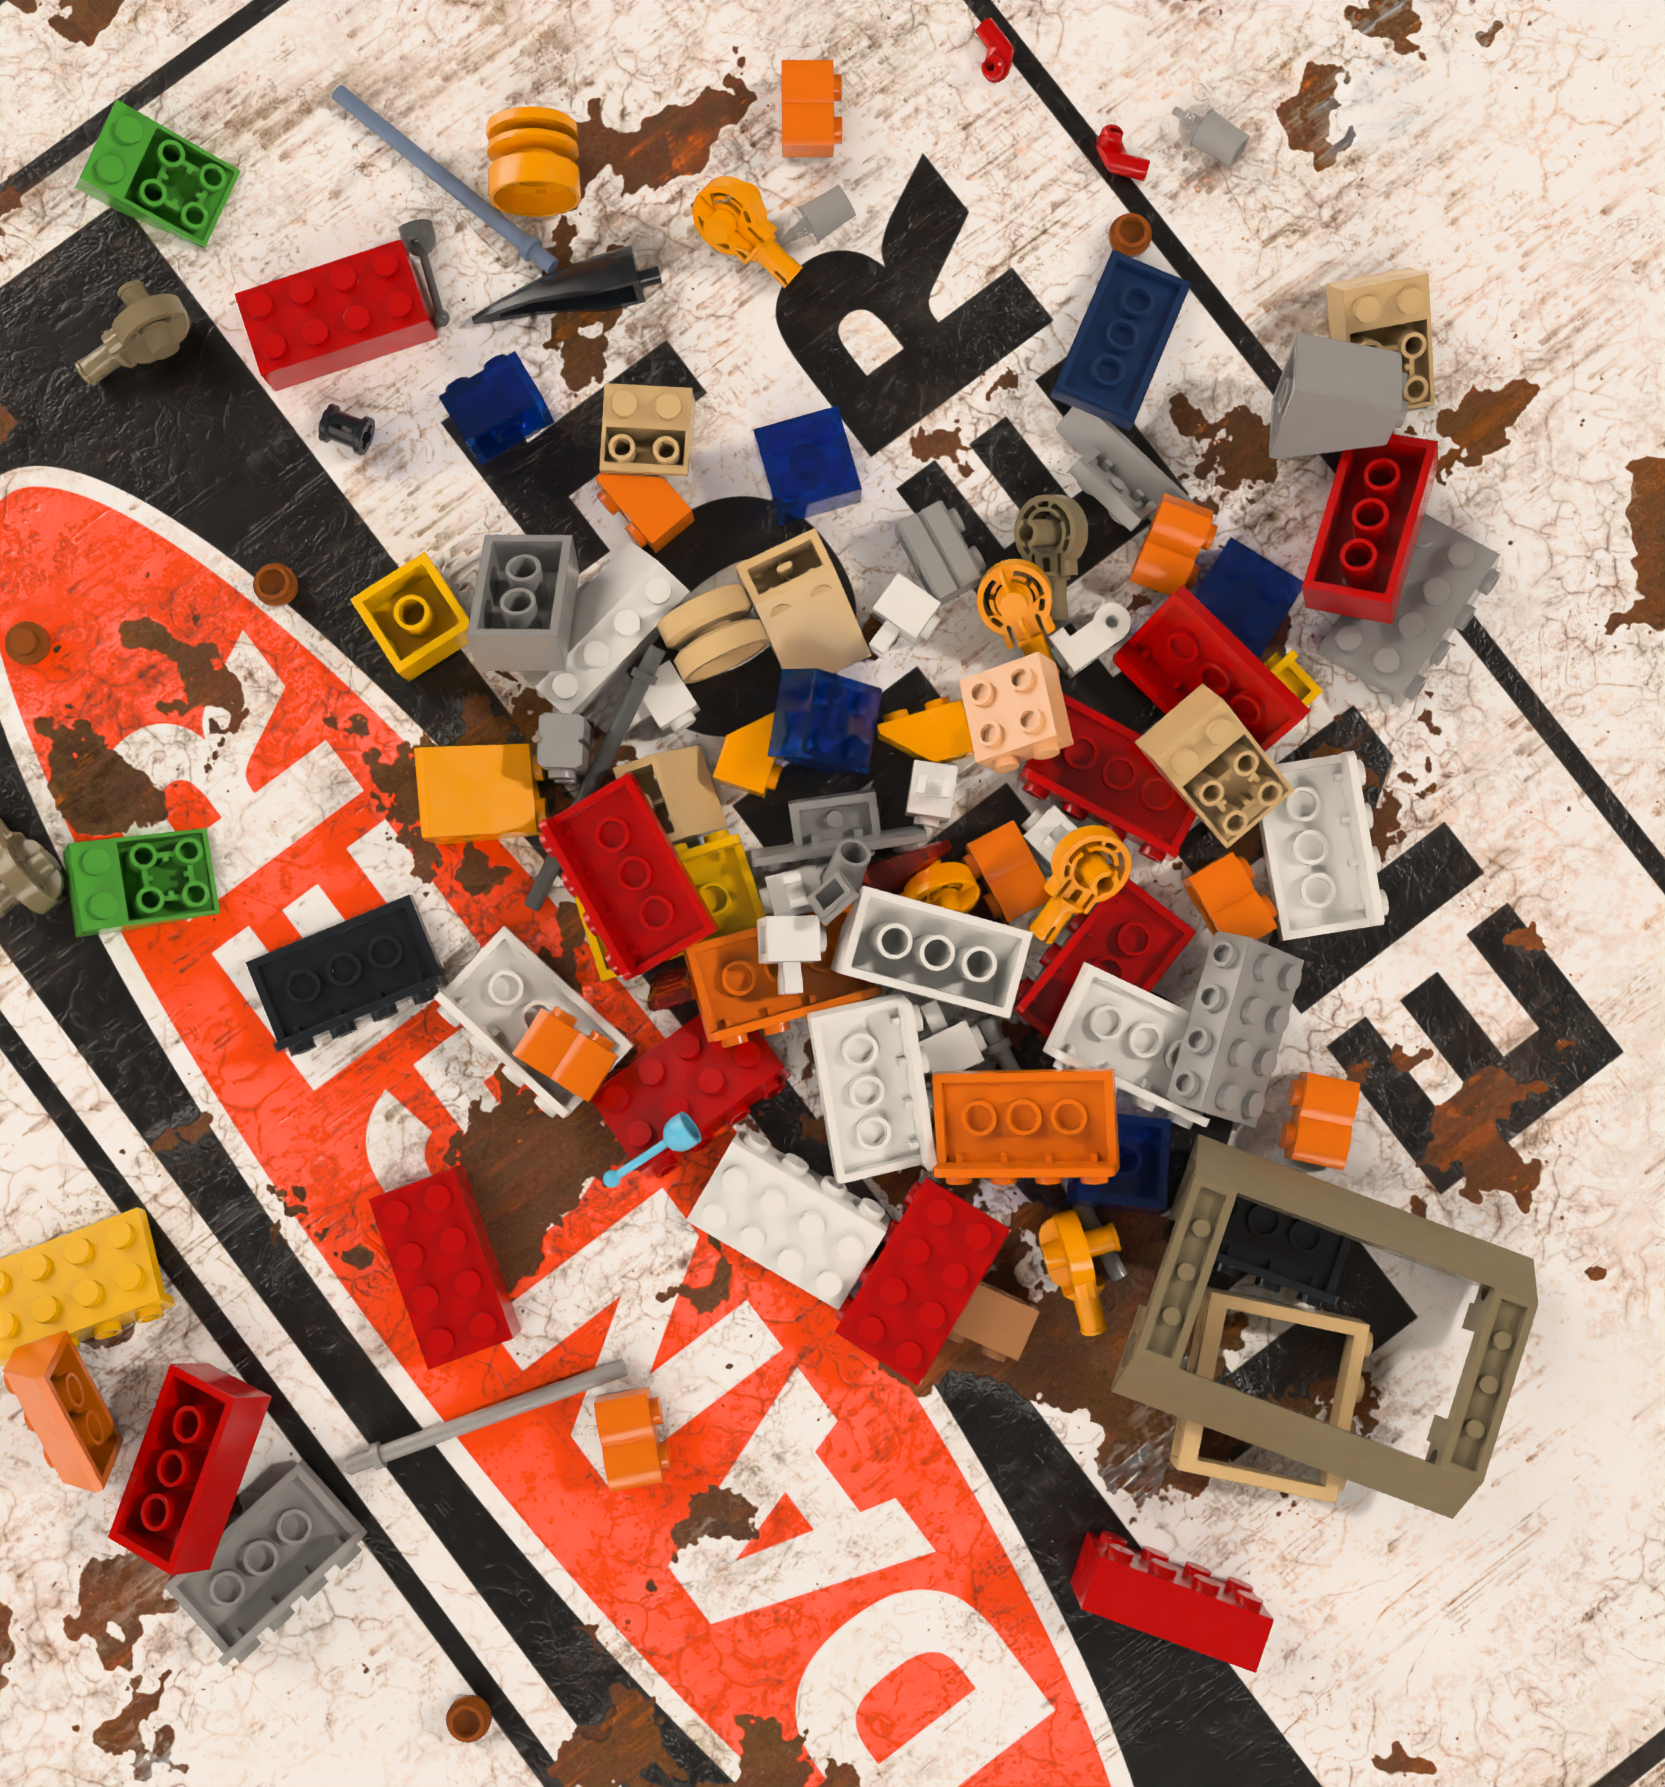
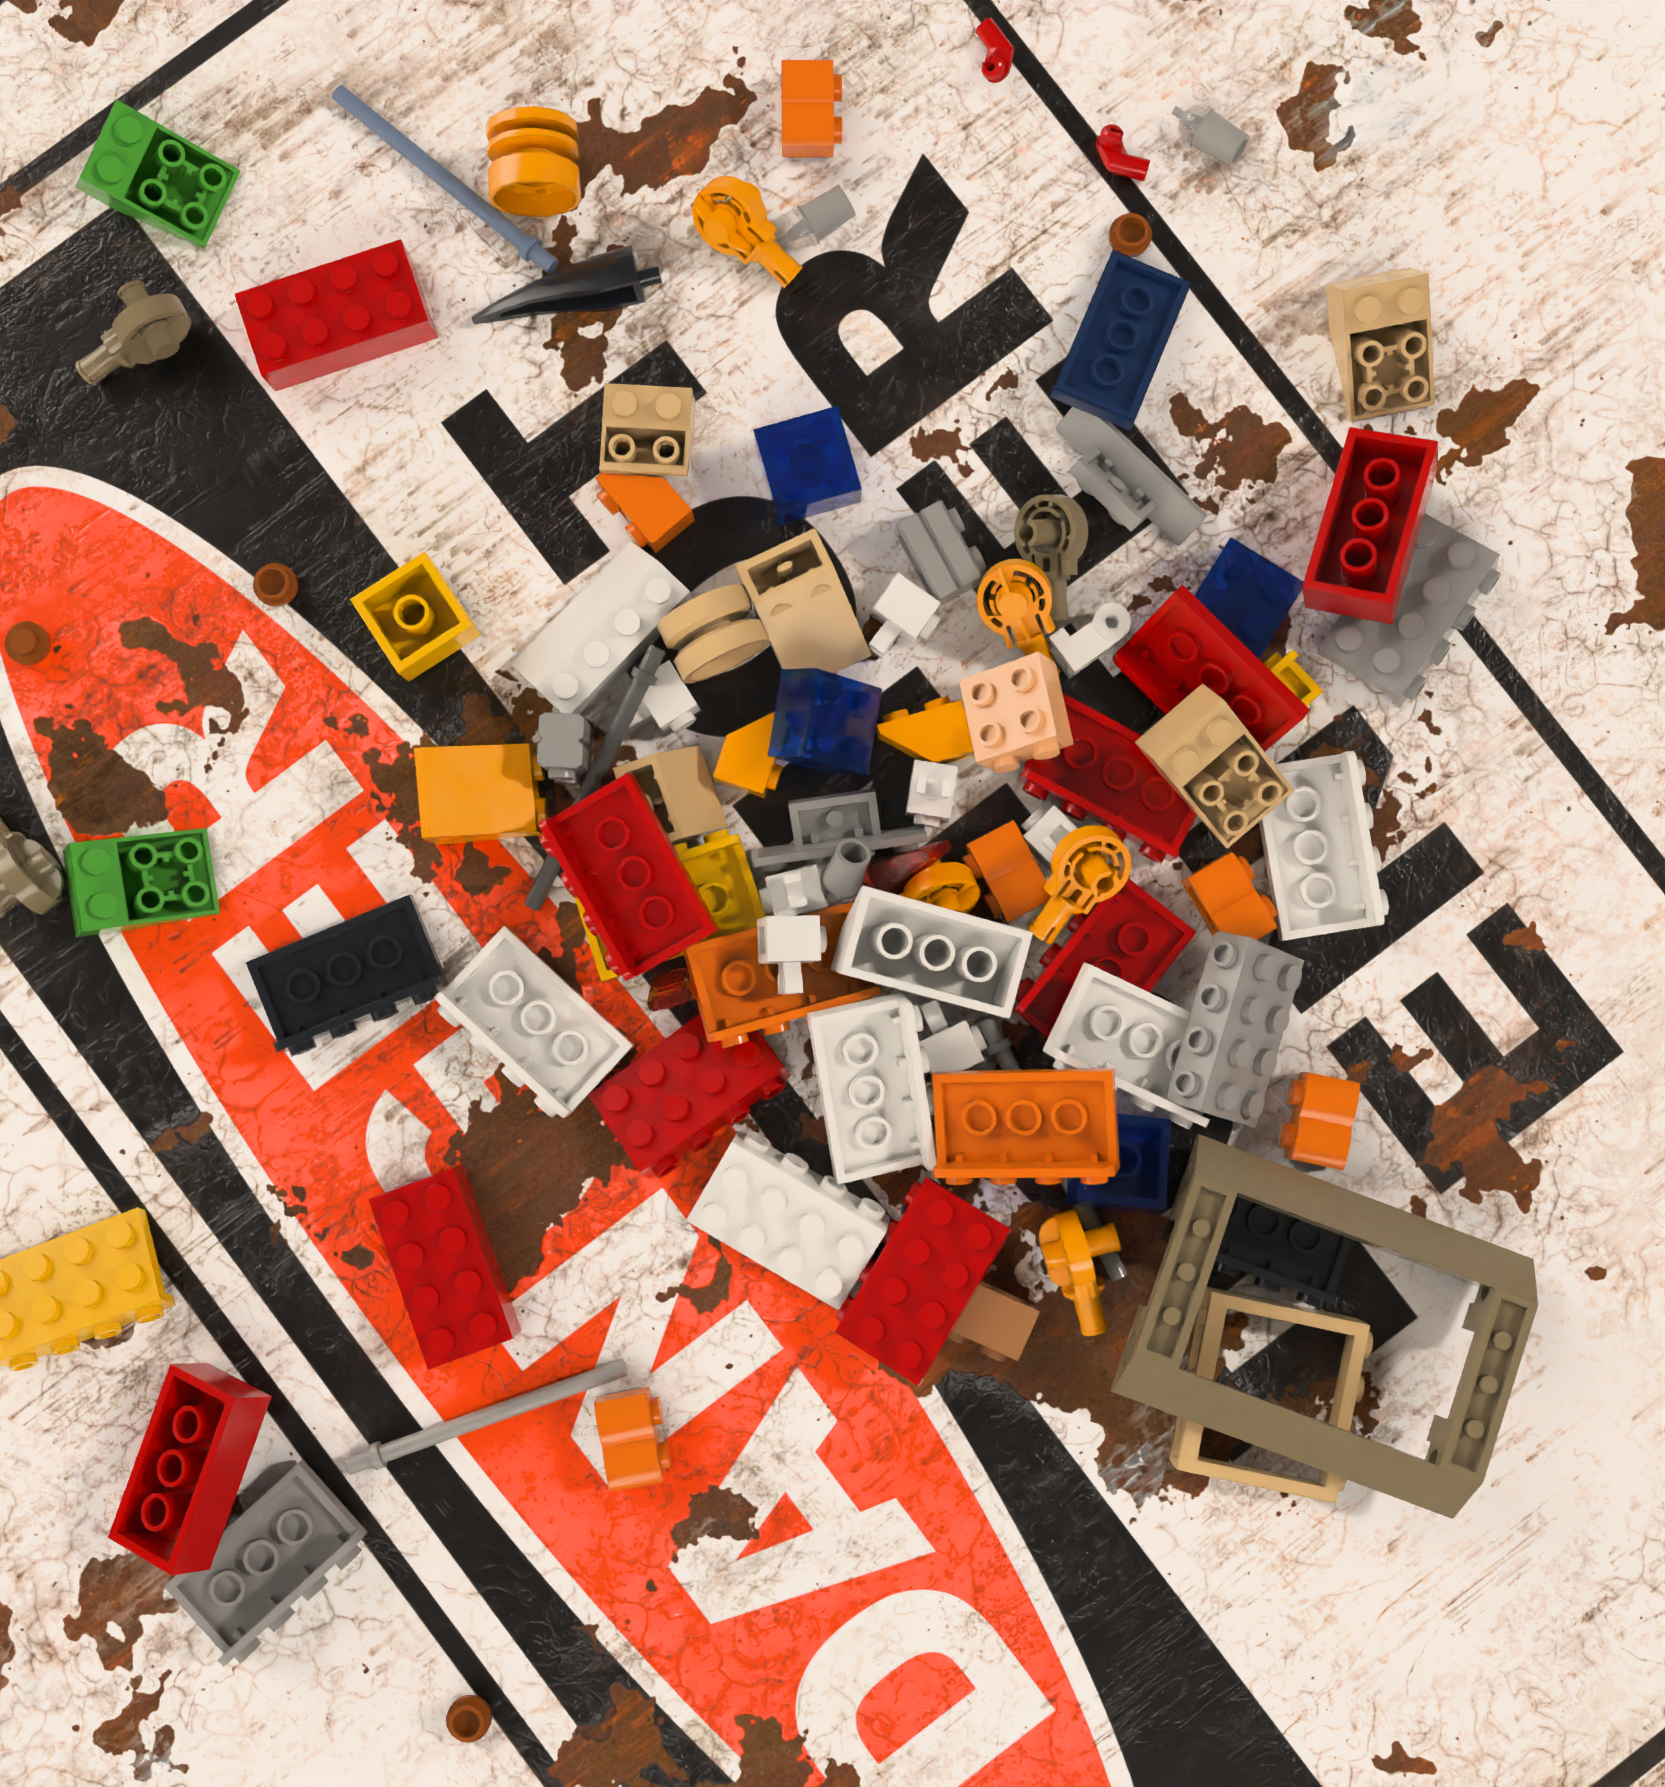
(64, 1410): orange slope -> none
(334, 419): black bush -> none
(420, 241): dark grey hinge -> none
(496, 407): clear blue brick -> none
(523, 603): light grey brick -> none
(566, 1053): orange brick -> none
(678, 1134): medium azure hinge -> none
(833, 897): light grey slope -> none
(1171, 1600): red brick -> none
(1173, 545): orange brick -> none
(1336, 398): light grey slope -> none

